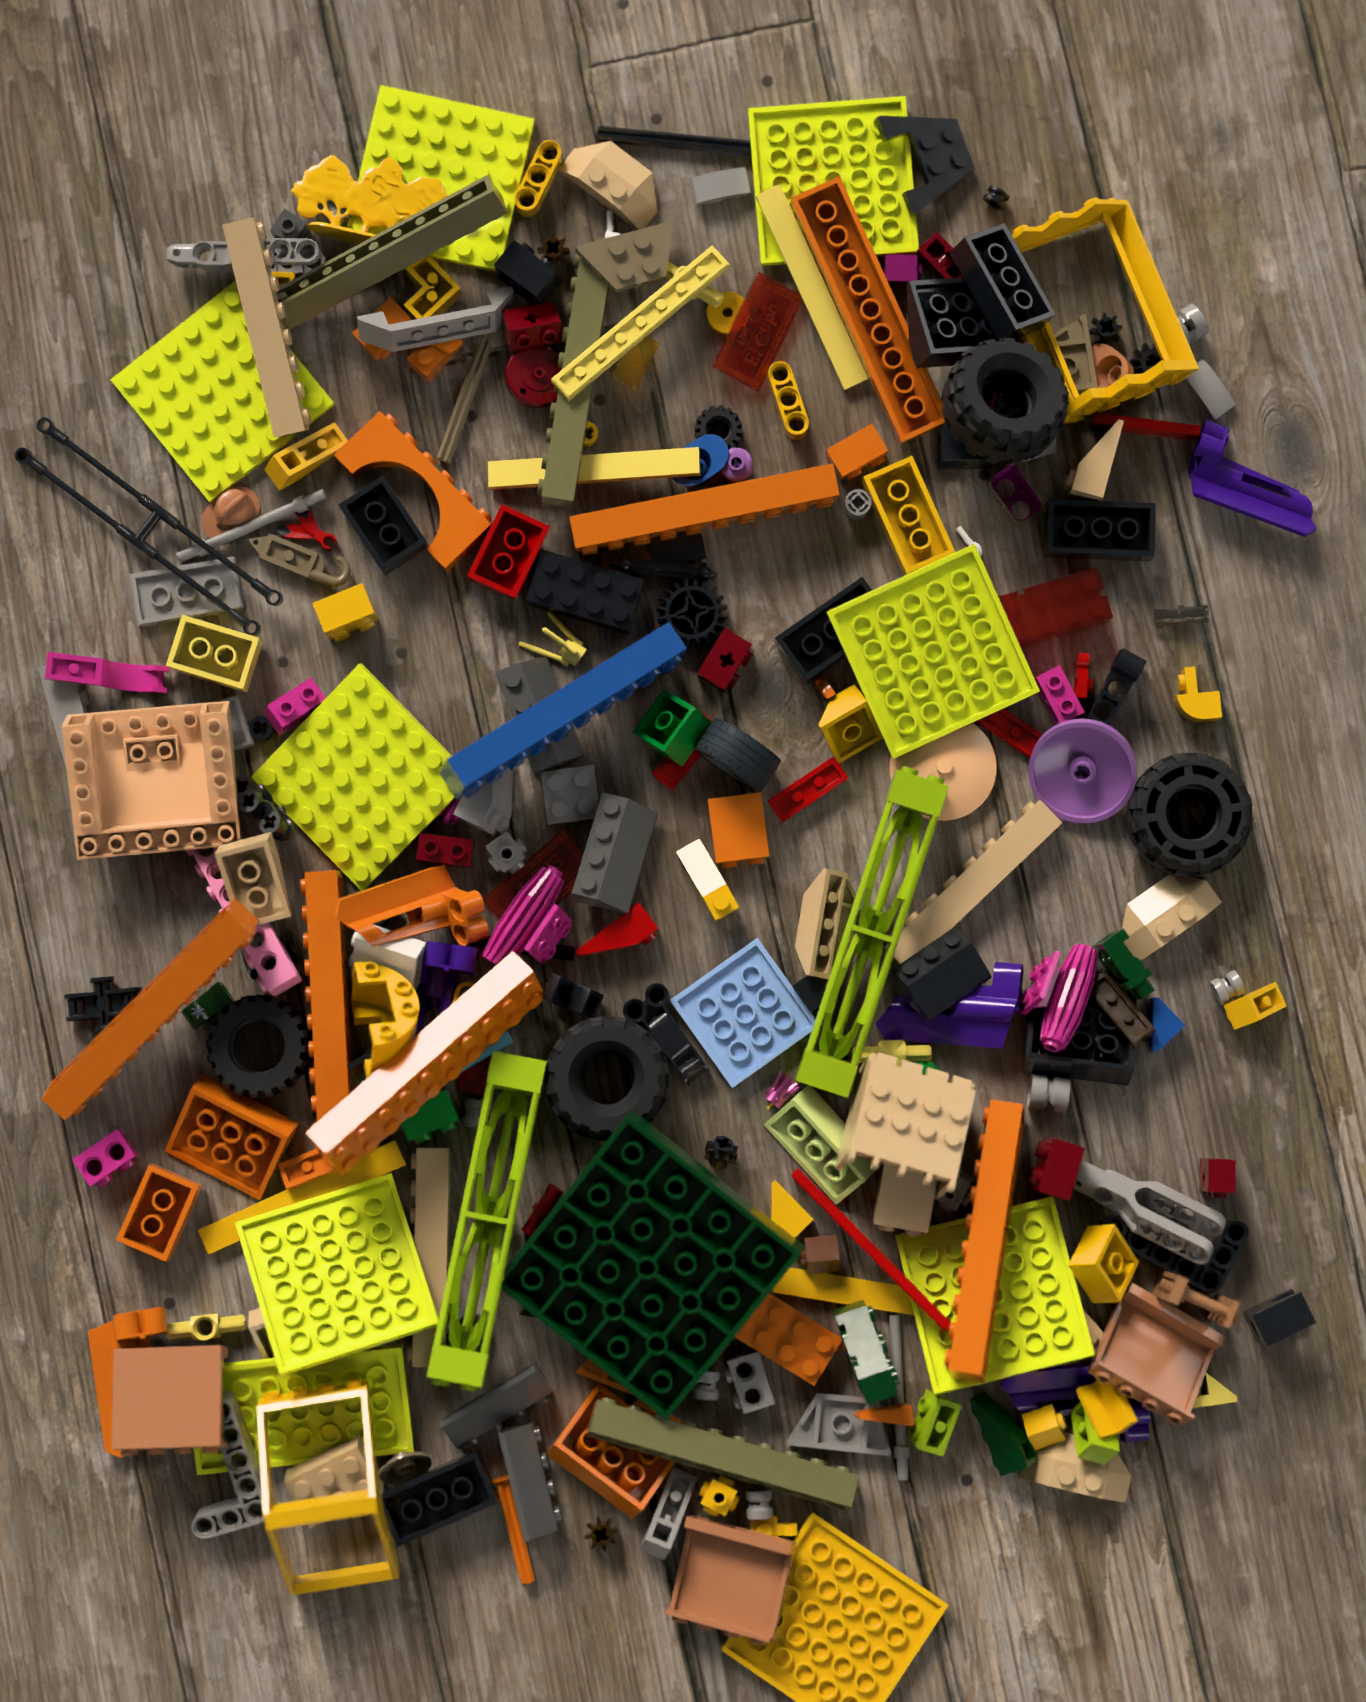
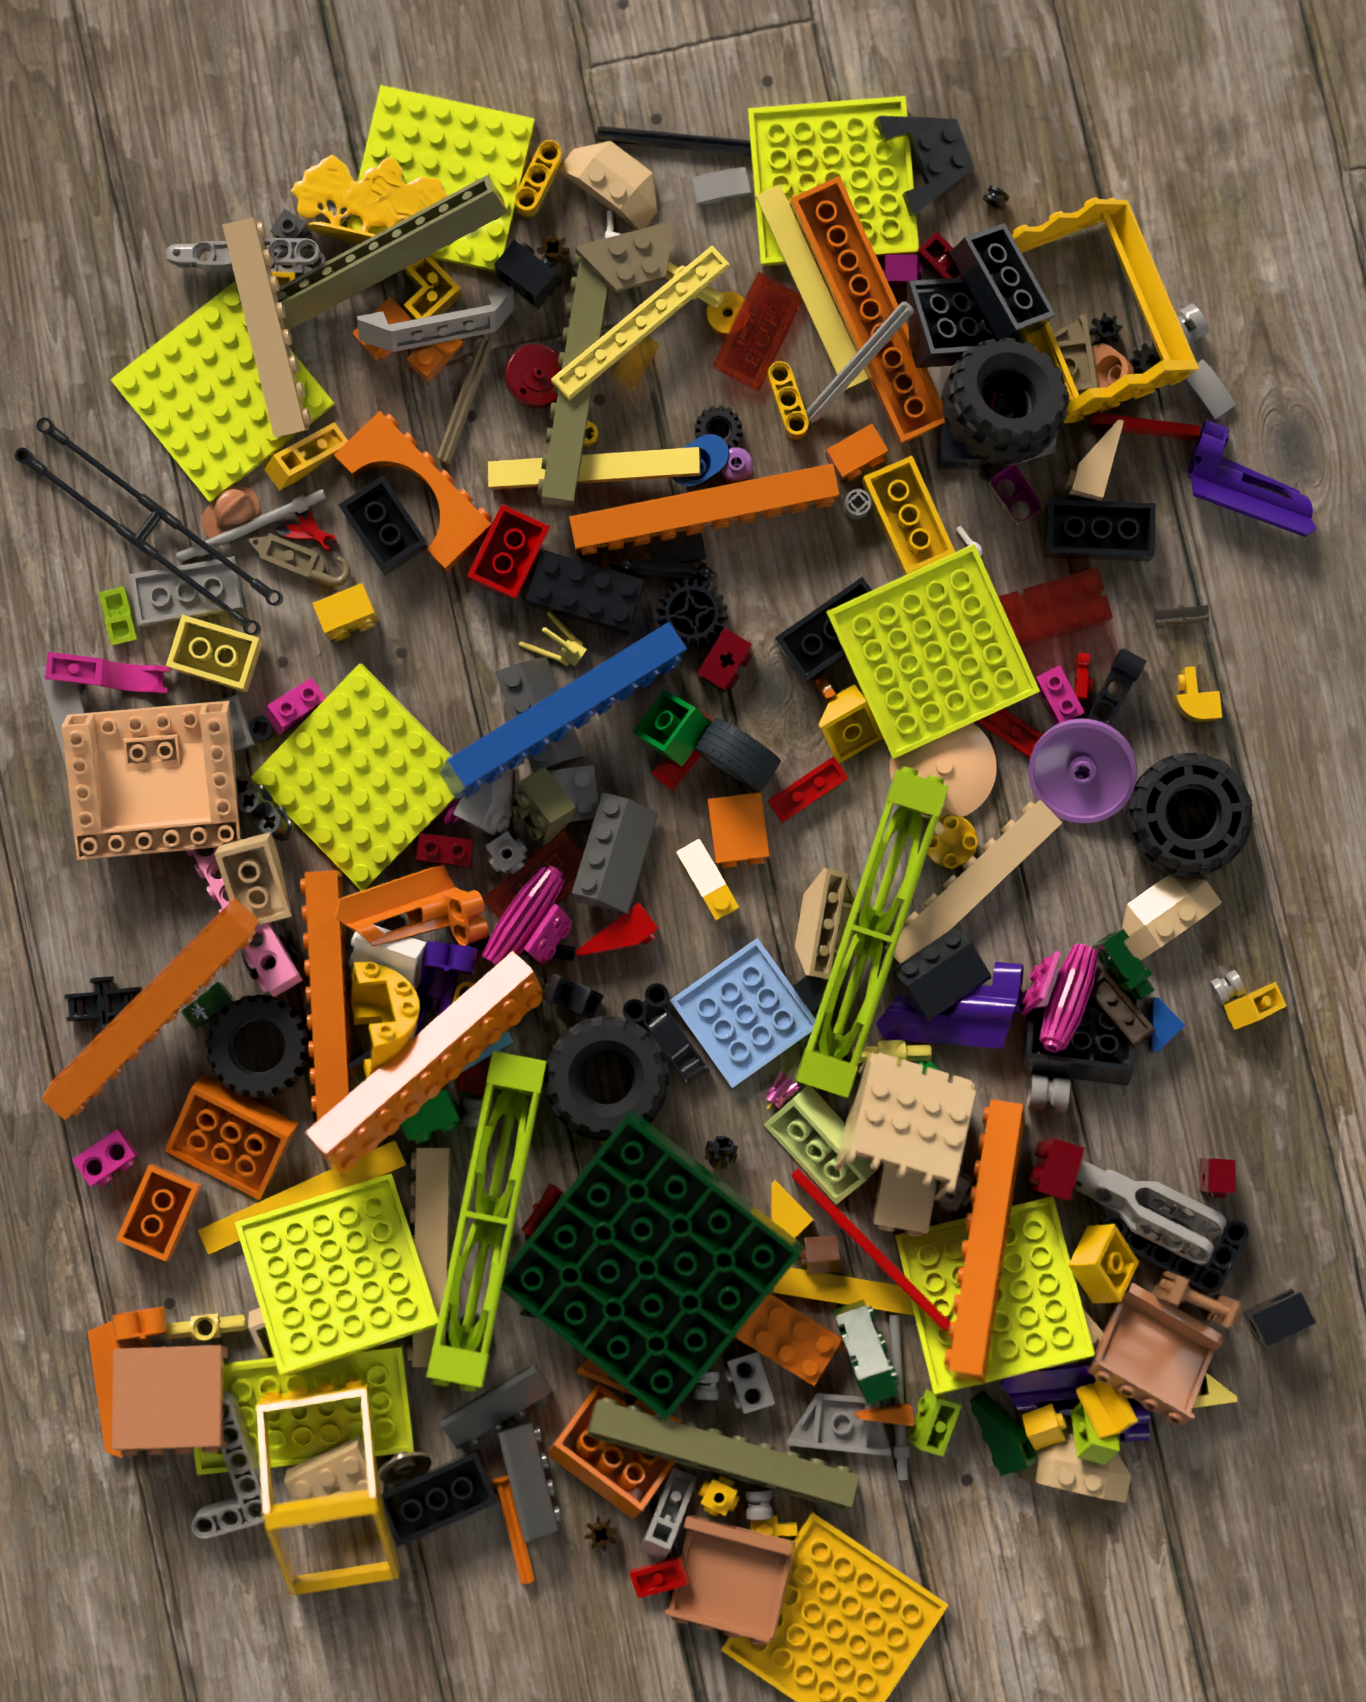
(118, 615): none -> lime slope
(304, 1169): orange plate -> none
(531, 326): dark red brick -> none
(542, 806): none -> olive slope
(659, 1577): none -> red plate
(859, 361): none -> light grey axle
(952, 841): none -> yellow dish

